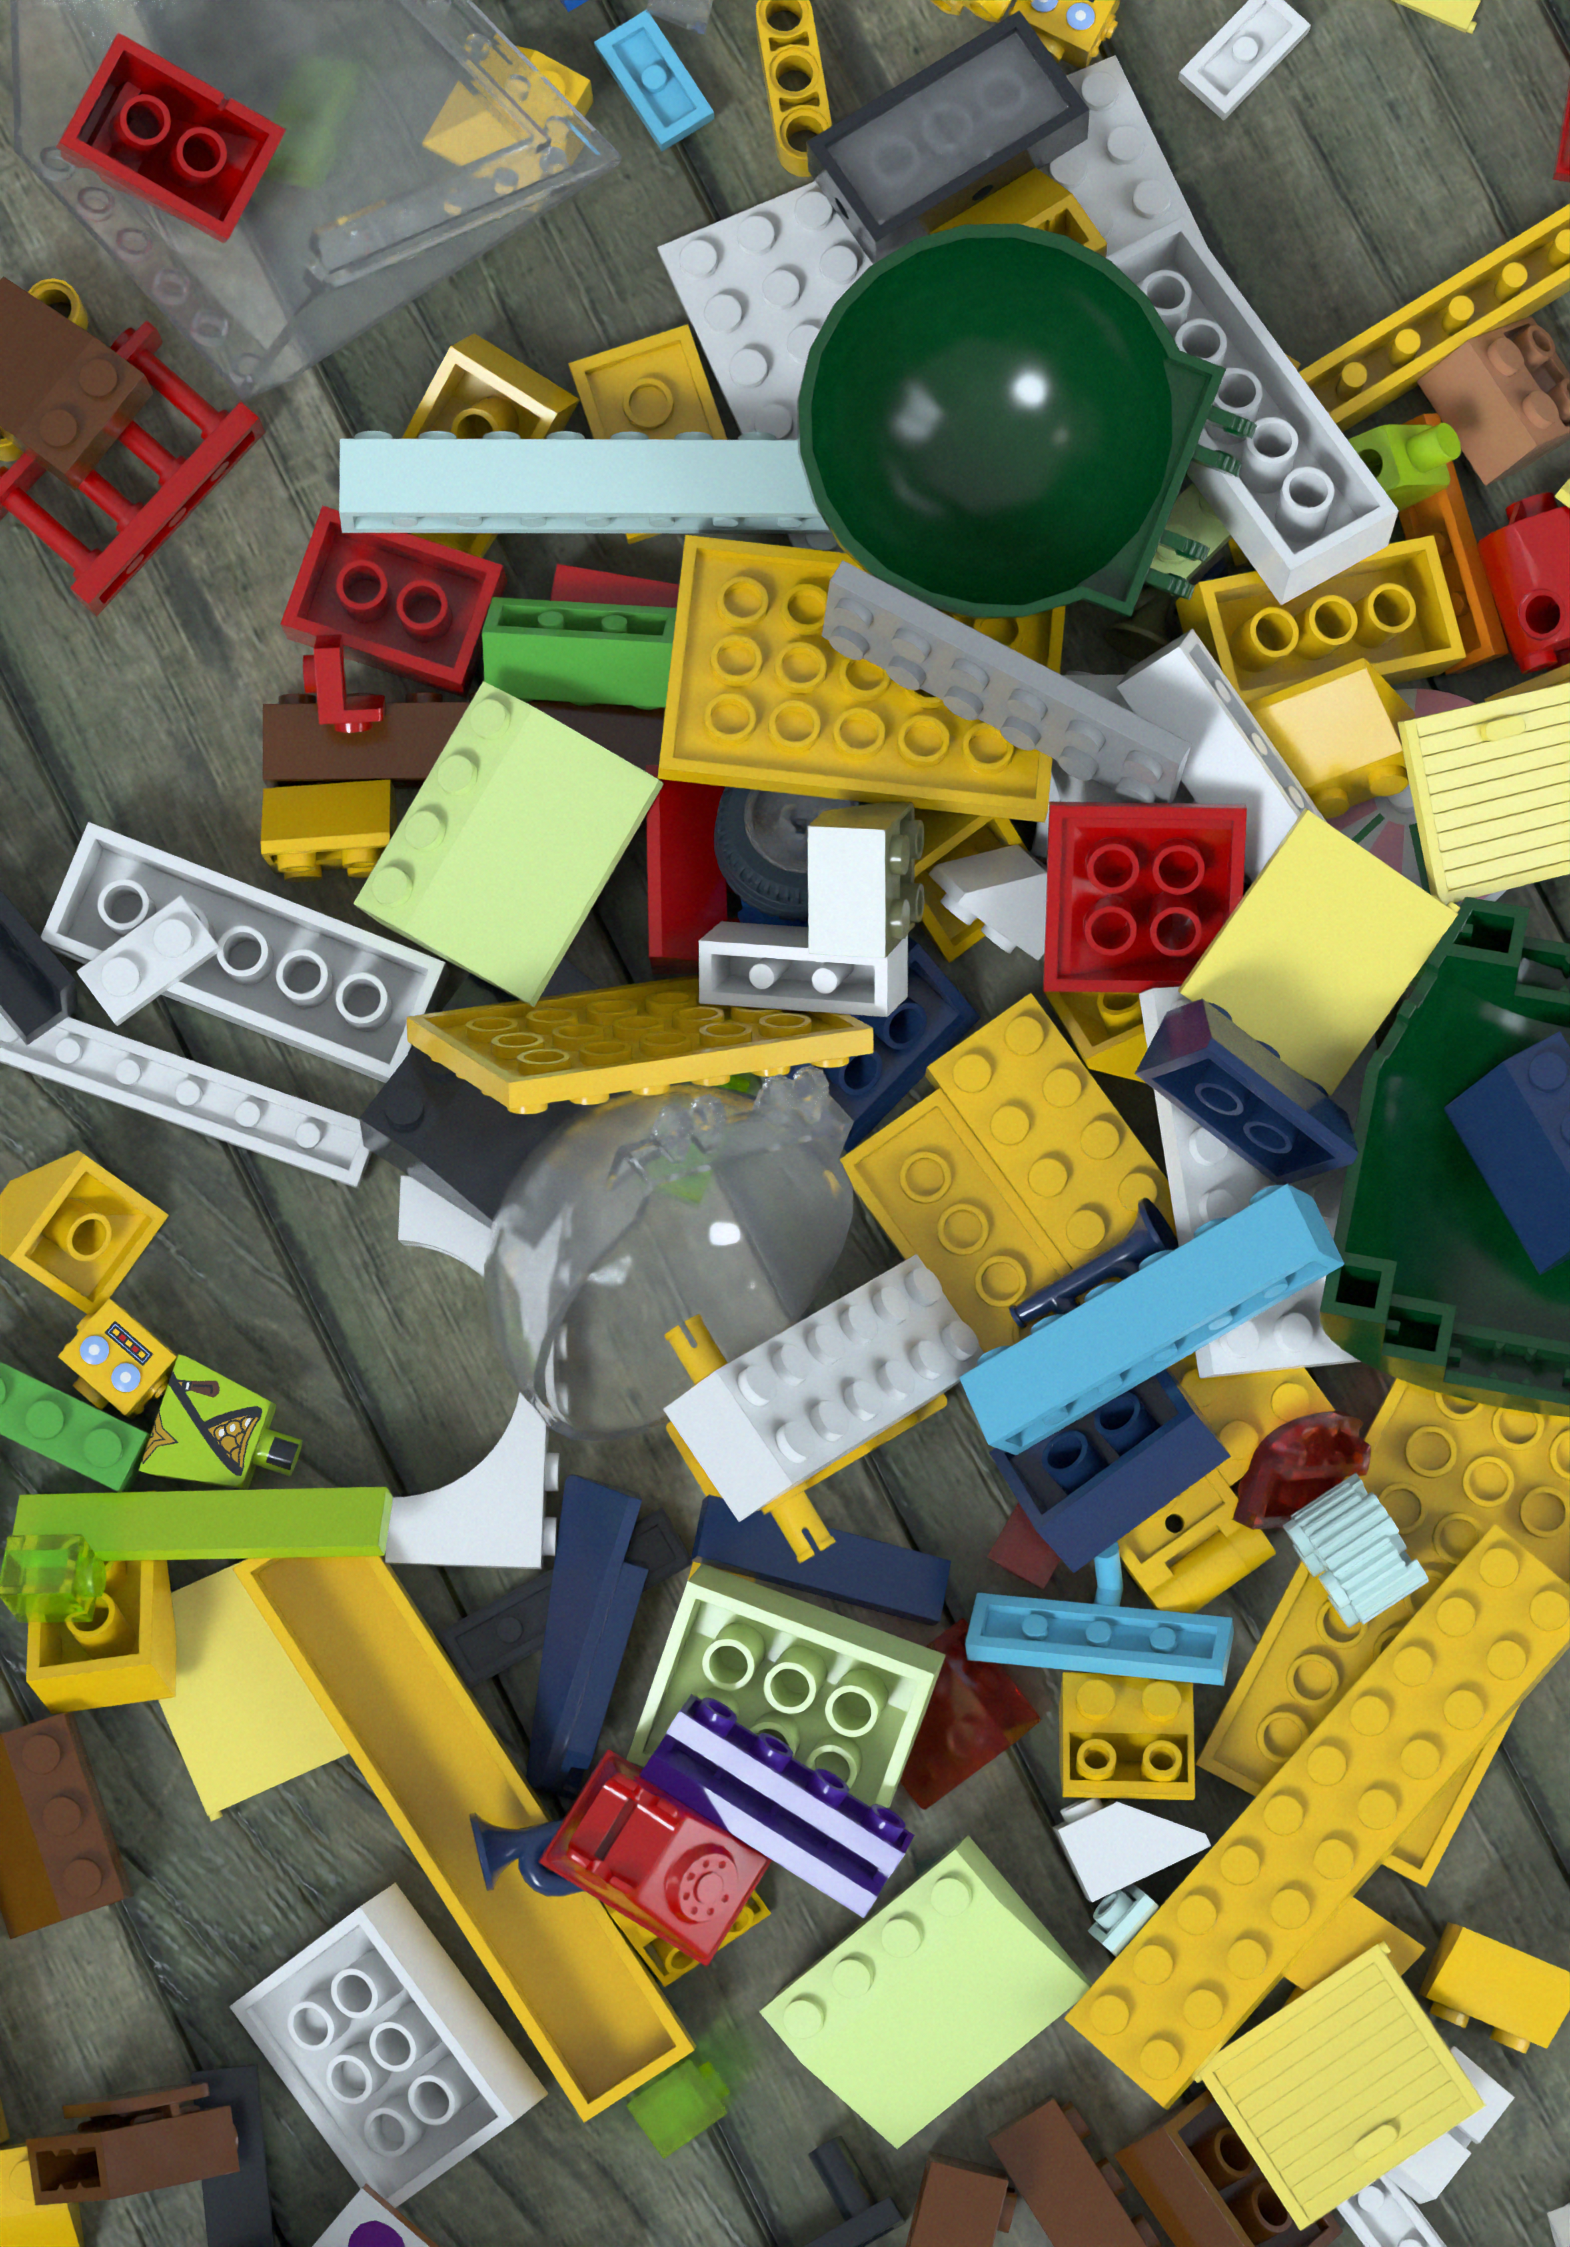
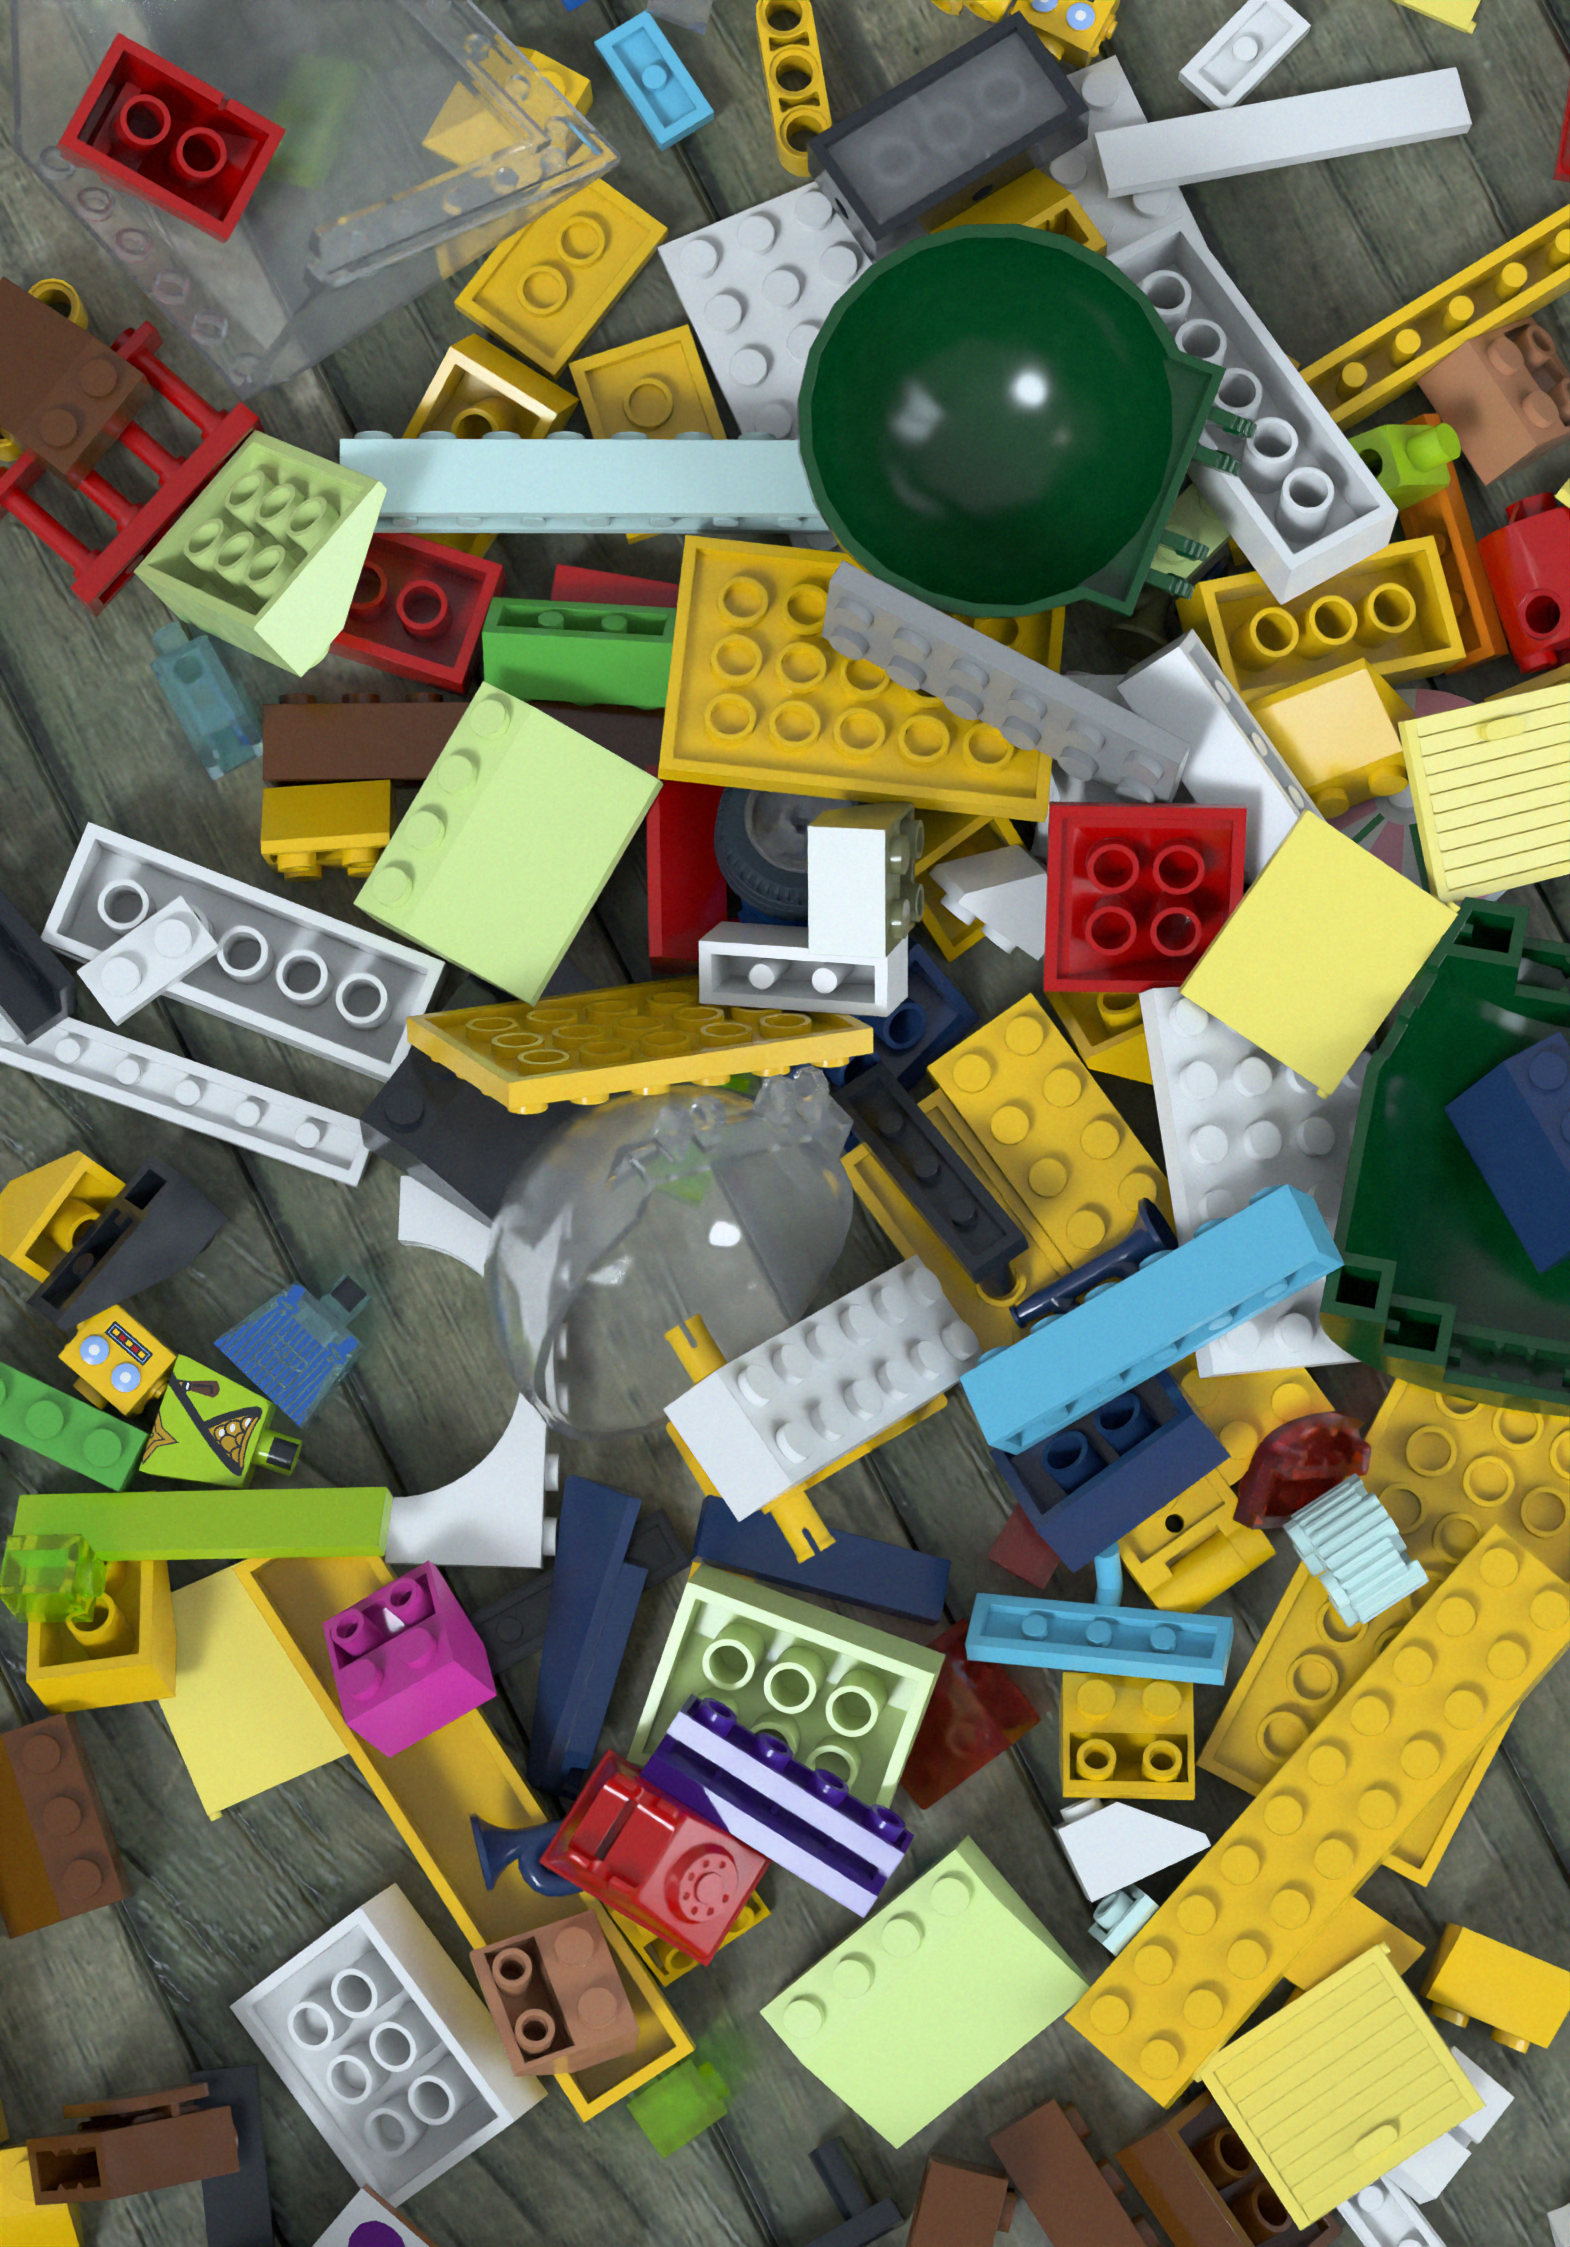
(136, 1242): none -> black slope
(204, 700): none -> clear light blue torso
(269, 552): none -> yellowish green slope
(299, 1346): none -> torso
(326, 676): red bracket -> none
(407, 1661): none -> dark pink slope
(556, 1997): none -> nougat slope
(562, 275): none -> yellow plate
(934, 1179): none -> black piece
(1246, 1095): dark blue slope -> none
(1281, 132): none -> white tile

